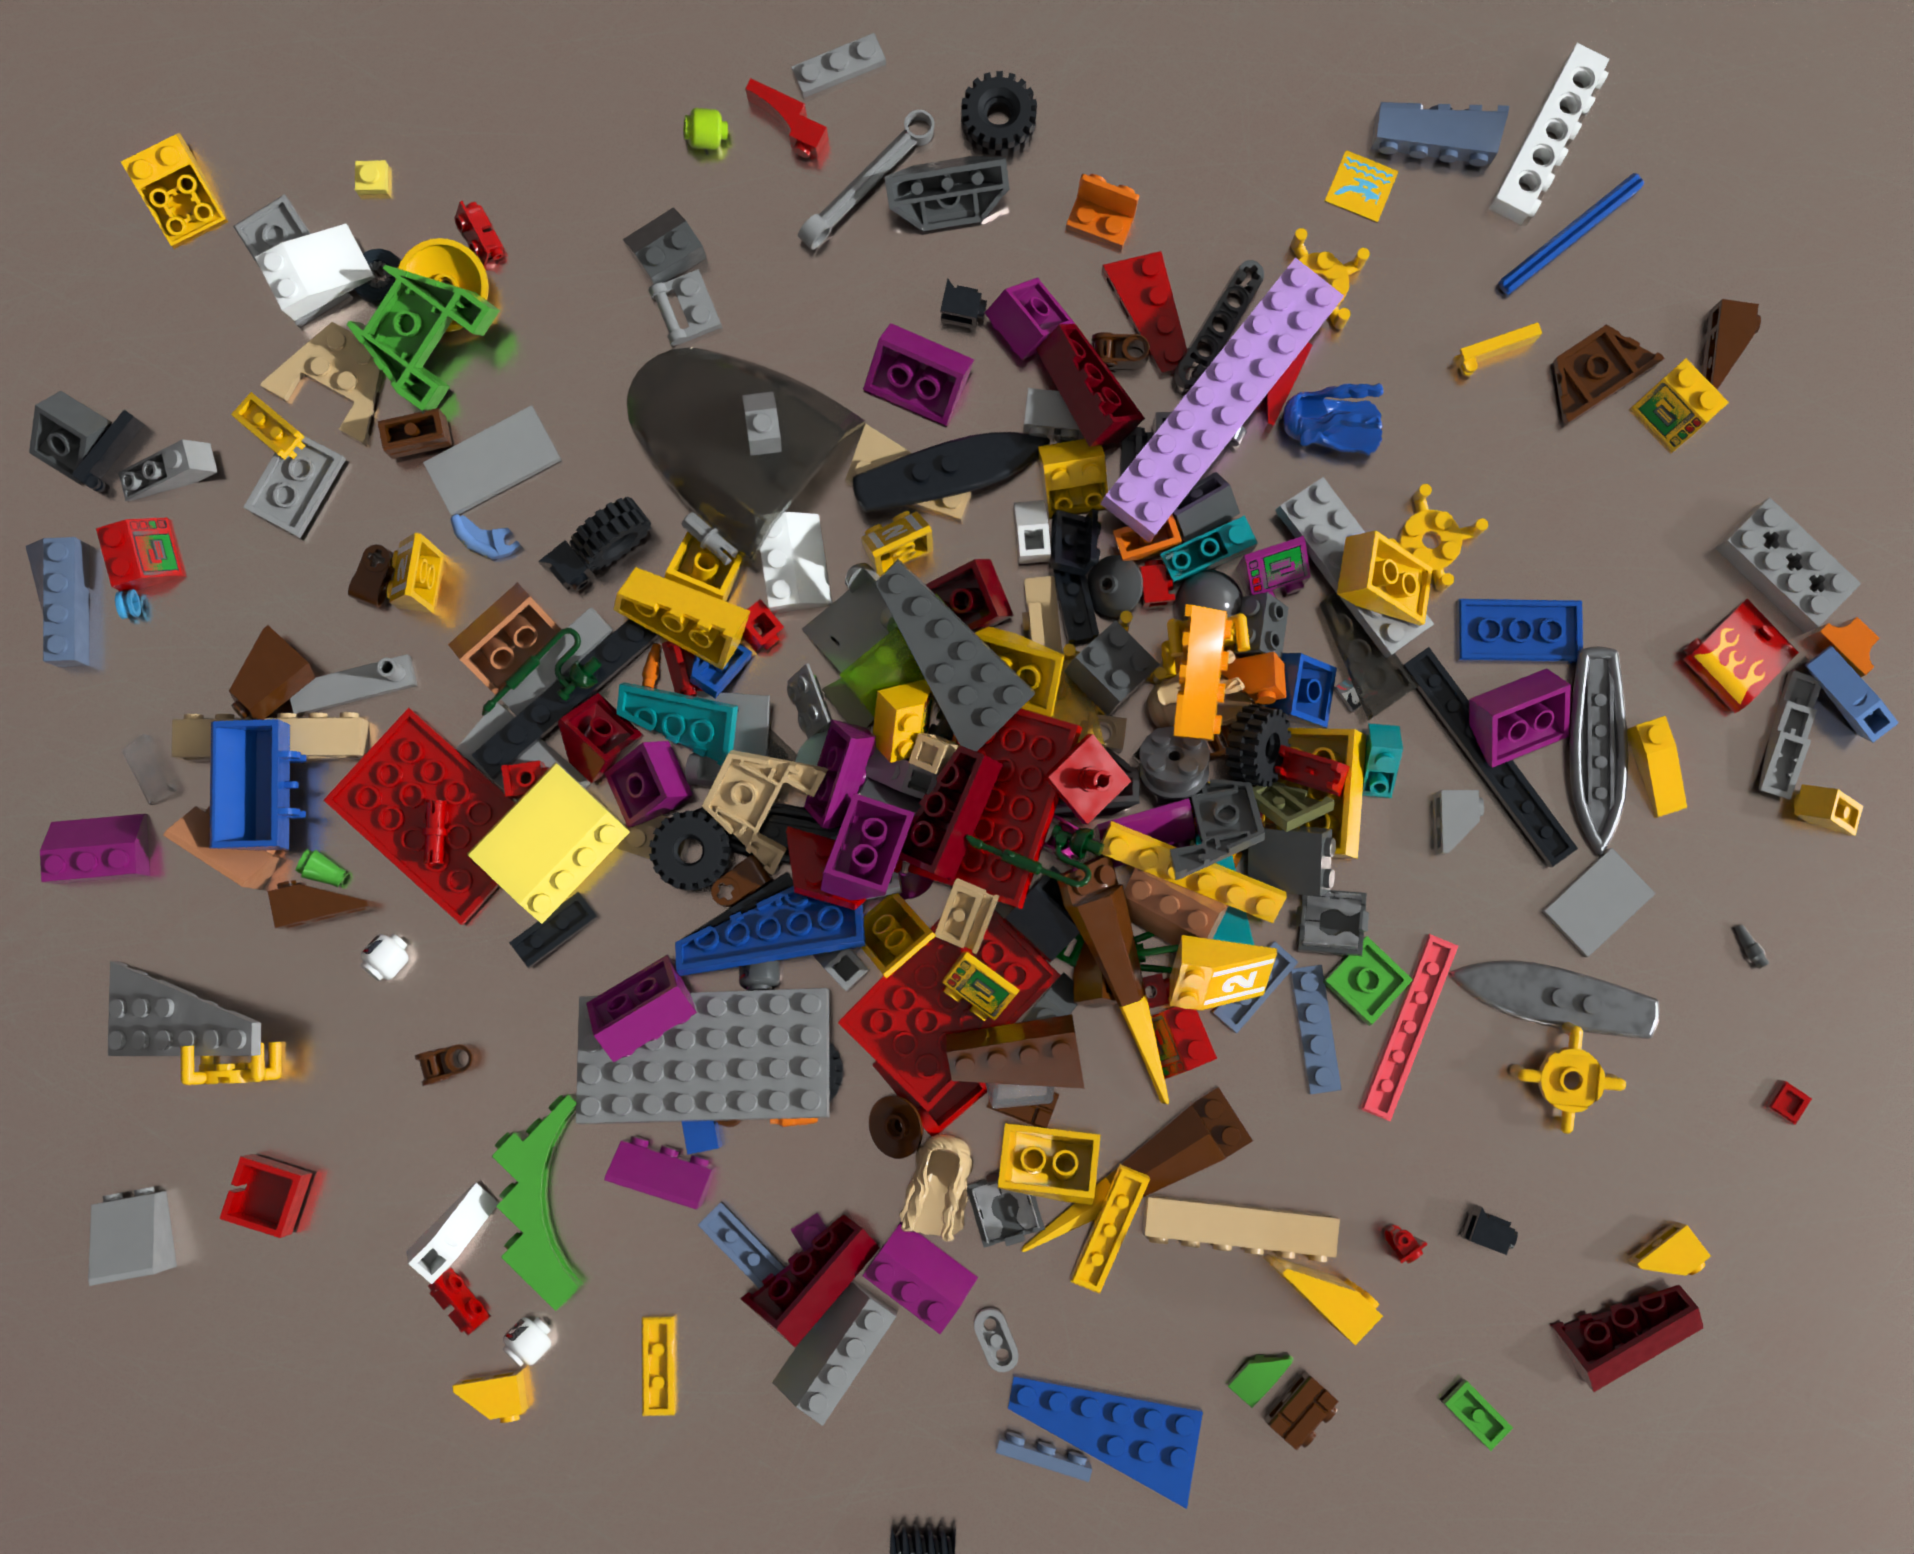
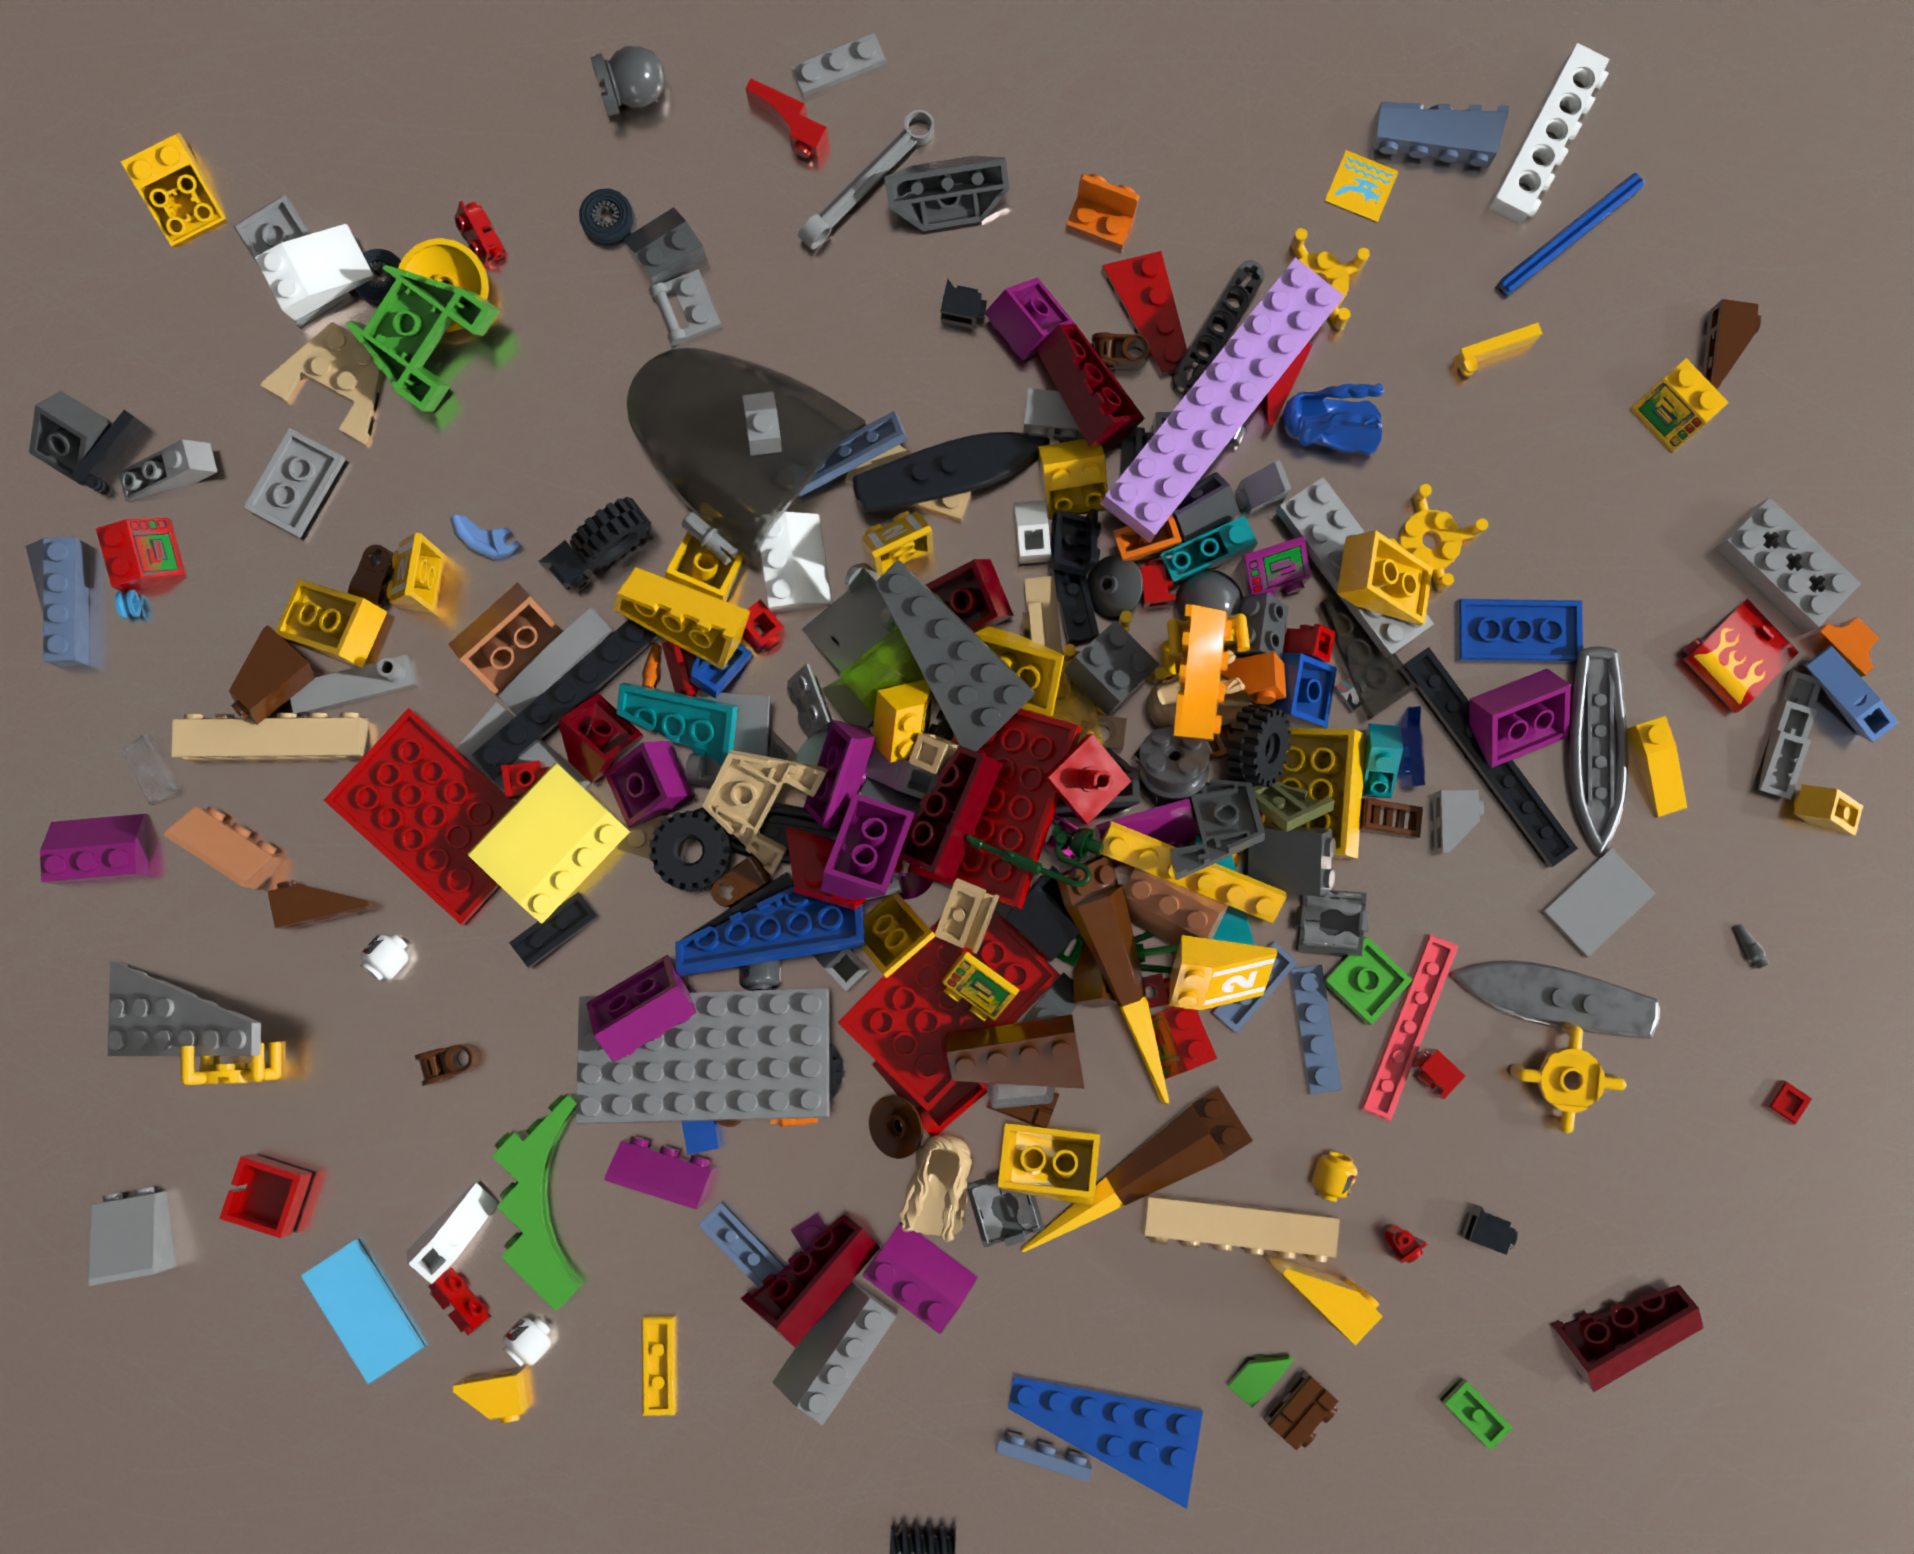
(251, 785): blue piece -> none
(268, 426): yellow hinge -> none
(319, 868): bright green cone -> none
(331, 622): none -> yellow slope
(362, 1311): none -> medium azure tile
(371, 177): light yellow plate -> none
(414, 433): reddish brown brick -> none
(435, 832): red pin -> none
(492, 461): light grey tile -> none
(580, 674): dark green piece -> none
(609, 201): none -> black bush
(630, 78): none -> dark grey tile
(704, 128): lime head -> none
(860, 448): none -> sand blue plate
(917, 373): magenta slope -> none
(996, 1339): light grey plate -> none
(998, 92): black tyre -> none
(1109, 1228): yellow tile -> none
(1263, 488): none -> light grey slope
(1311, 641): none -> red brick
(1312, 770): red hinge -> none
(1334, 1176): none -> yellow head
(1371, 817): none -> reddish brown slope
(1413, 737): none -> clear blue wing
(1437, 1072): none -> red brick
(1598, 369): reddish brown wing -> none
(1672, 1252): yellow slope -> none

